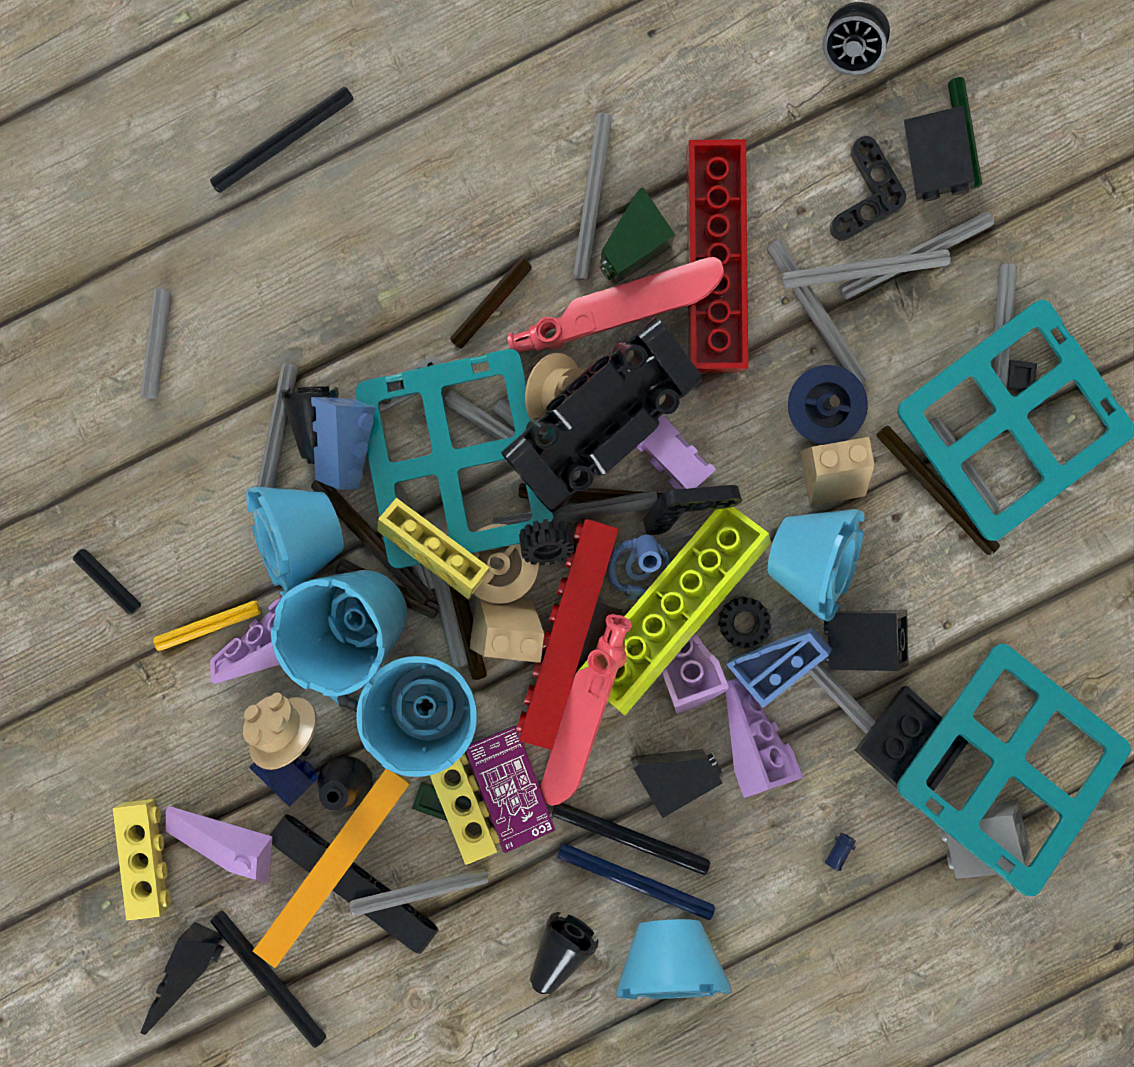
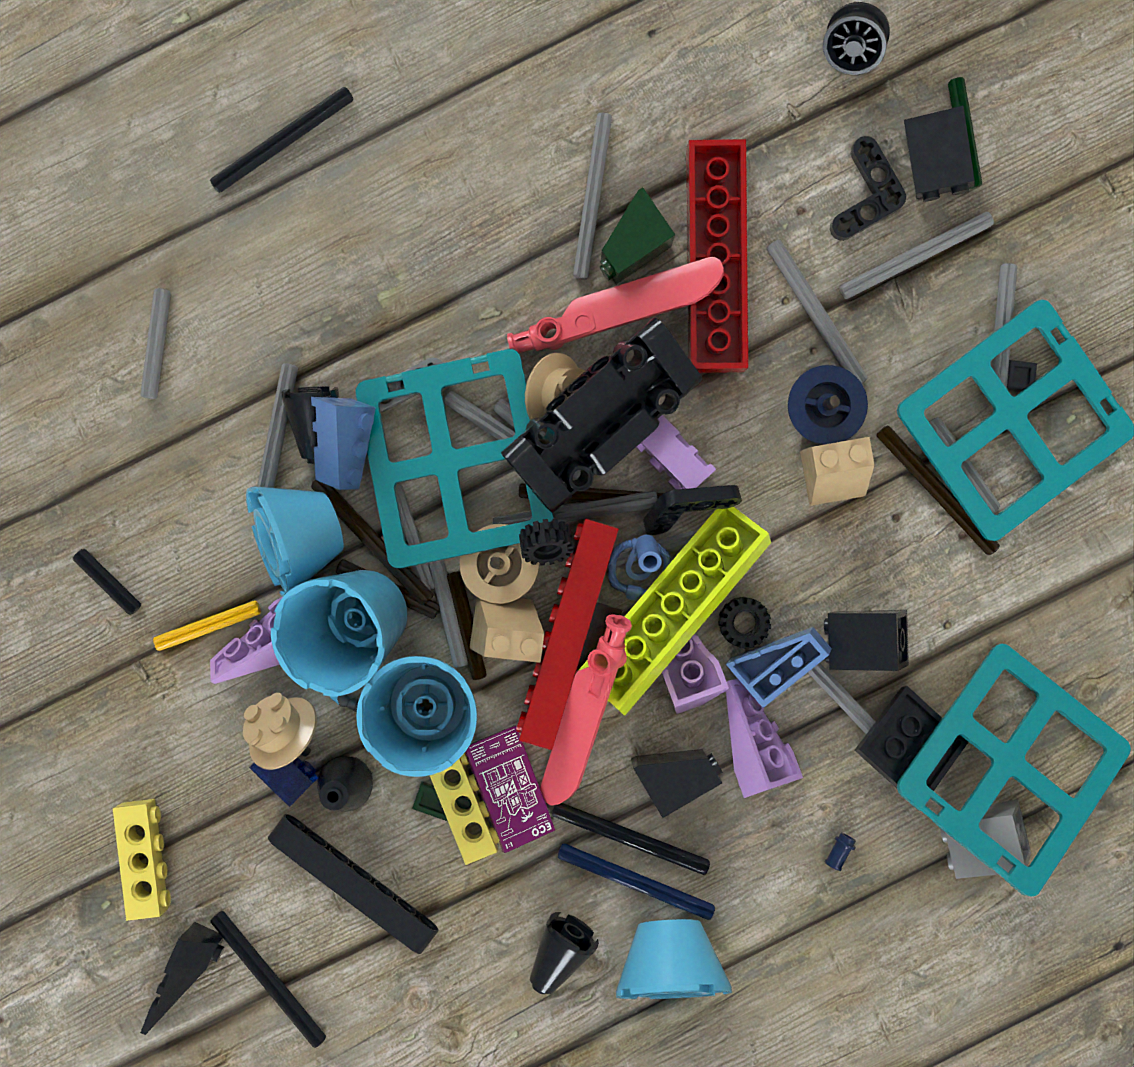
(227, 845): lavender wedge -> none
(331, 867): light orange tile -> none
(418, 892): light grey axle -> none
(432, 548): light yellow brick -> none
(491, 303): dark brown axle -> none
(817, 557): medium azure cone -> none
(866, 269): light grey axle -> none

